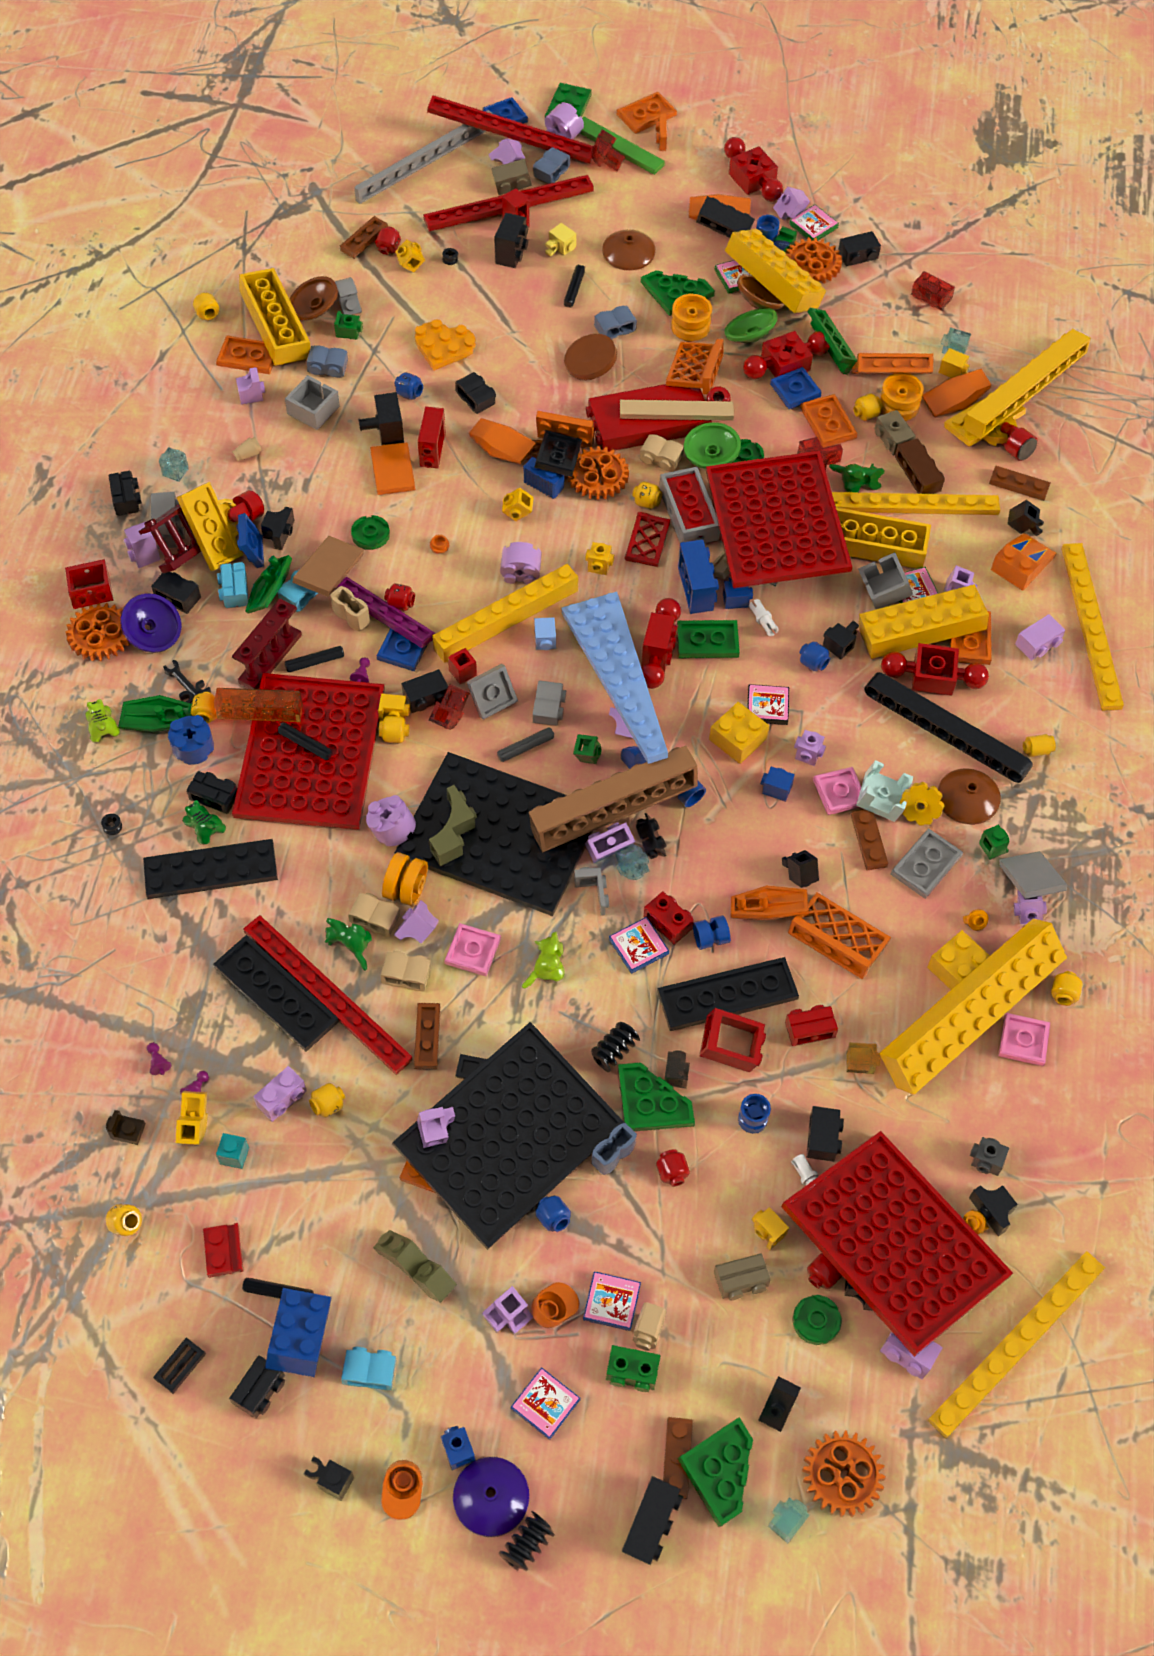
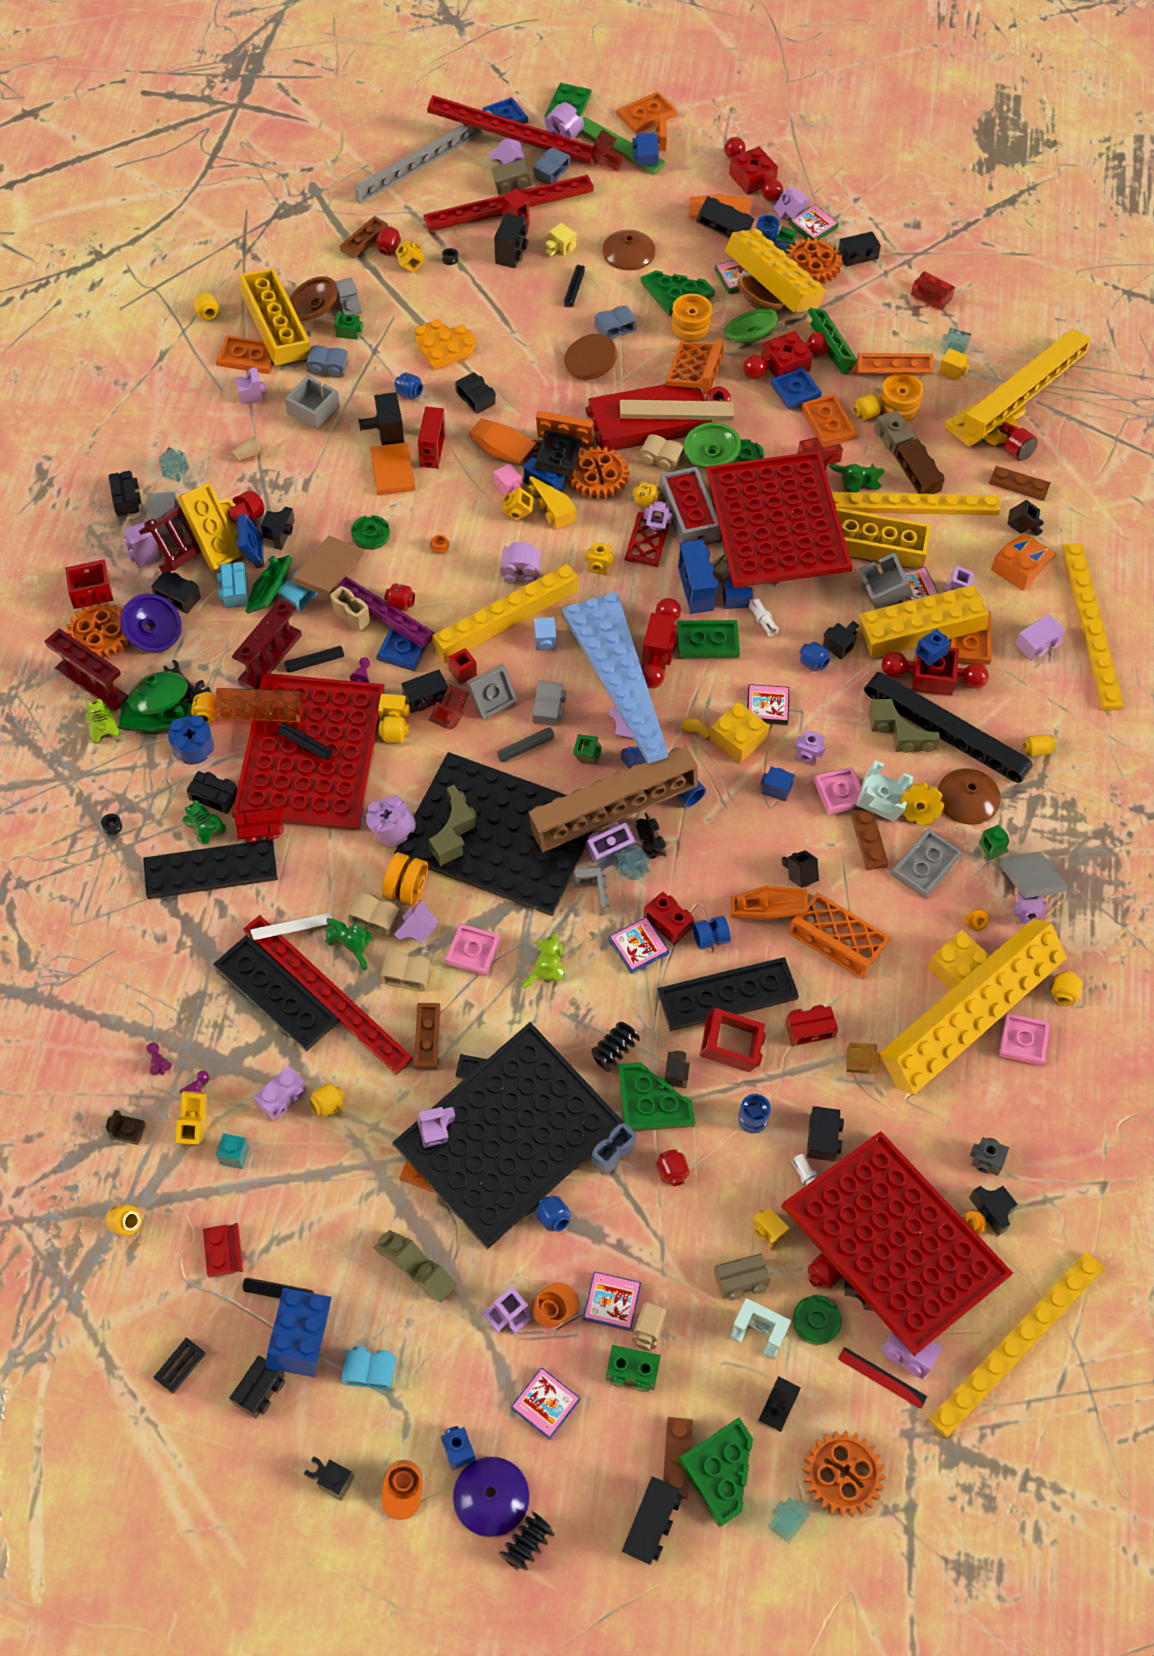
(86, 669): none -> dark red fence
(157, 692): none -> green dish
(259, 823): none -> red brick
(291, 926): none -> white sticker
(507, 479): none -> bright pink brick
(555, 504): none -> yellow slope
(645, 148): none -> blue brick
(657, 523): none -> lavender brick
(695, 725): none -> yellow arm
(763, 1321): none -> light aqua panel
(882, 1377): none -> red sticker
(905, 736): none -> olive arch
(933, 647): none -> blue brick
(957, 393): orange piece -> none

